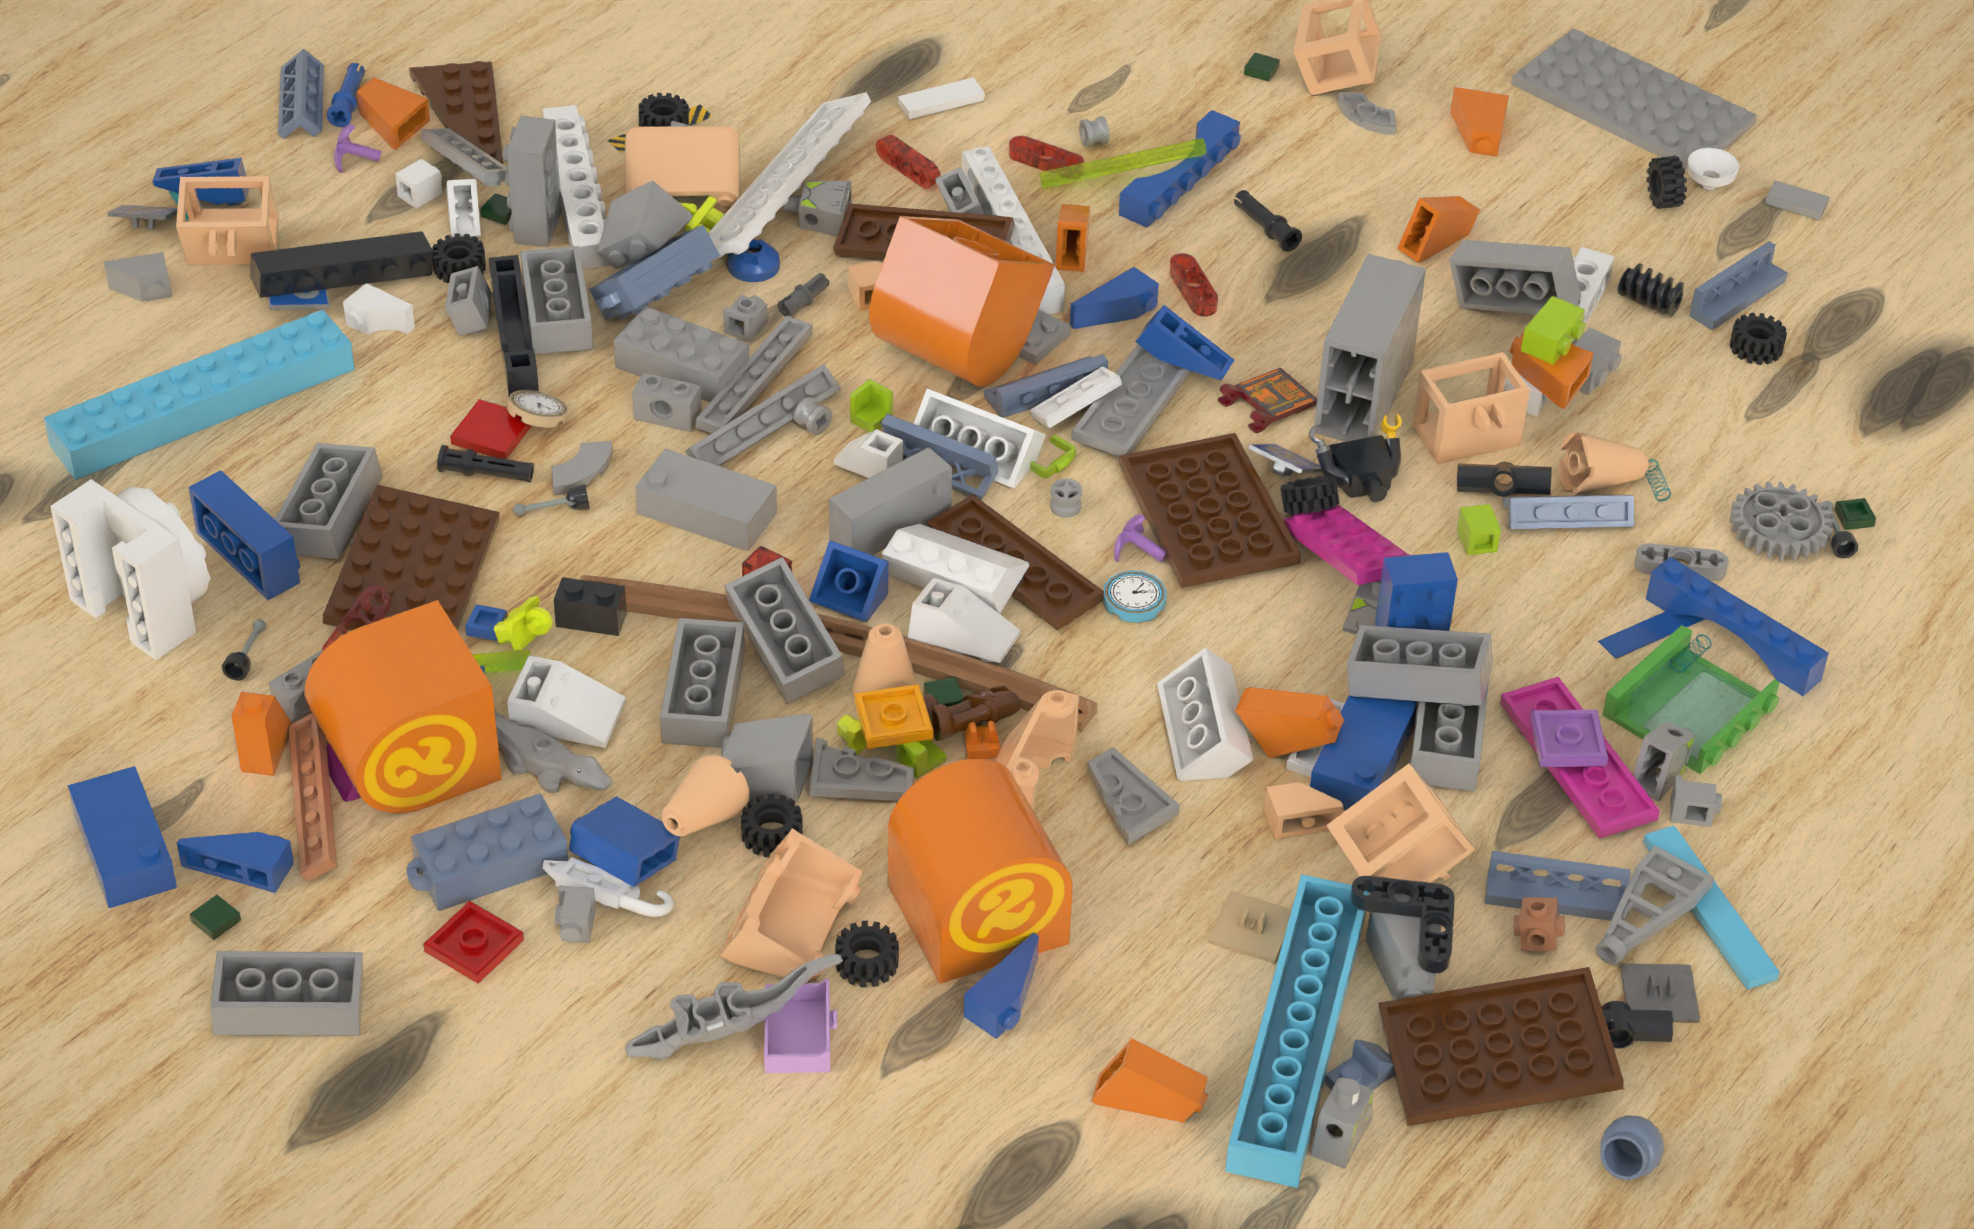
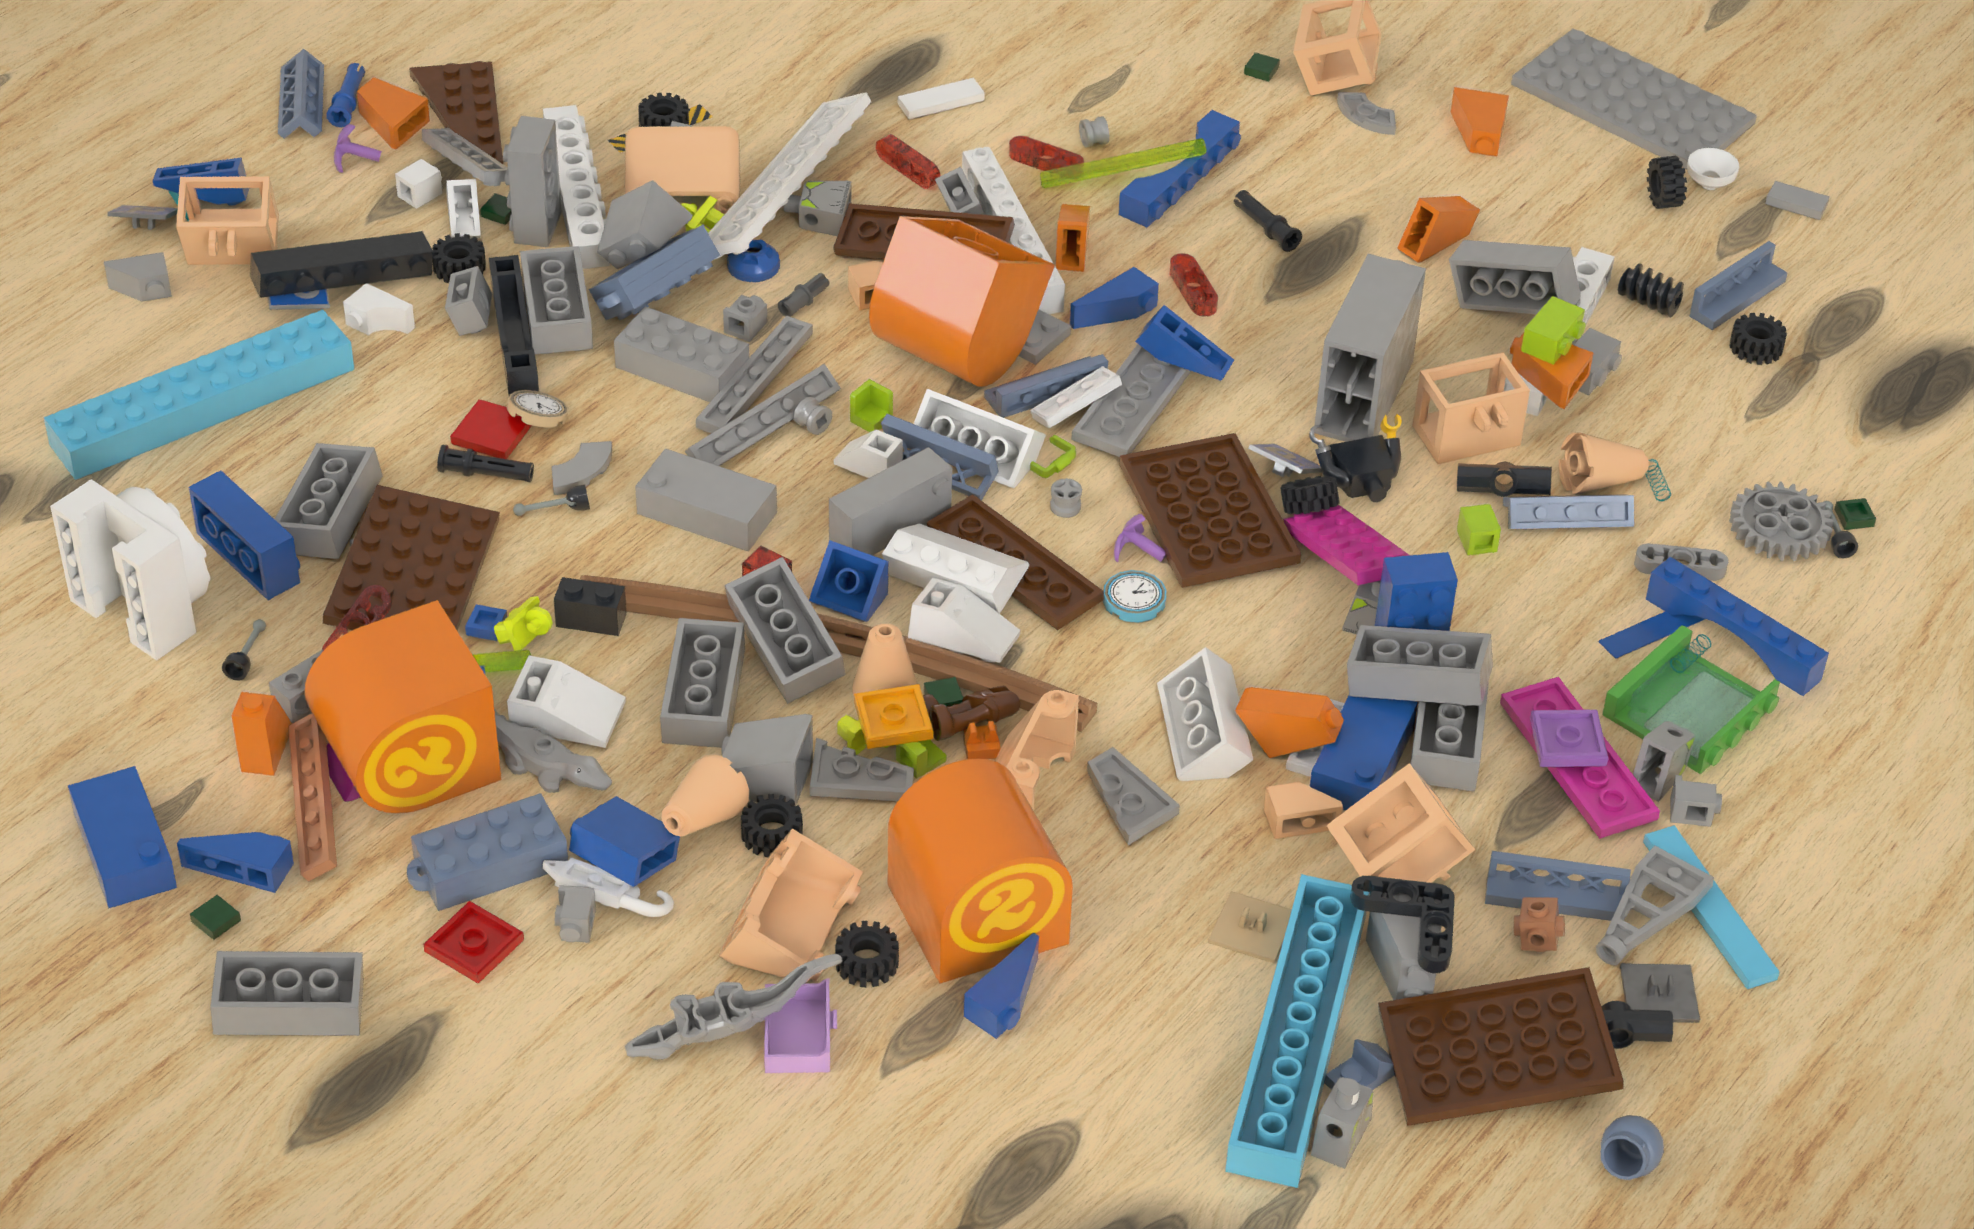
(666, 402): light grey brick -> none
(1150, 1084): orange slope -> none
(1272, 395): flag -> none

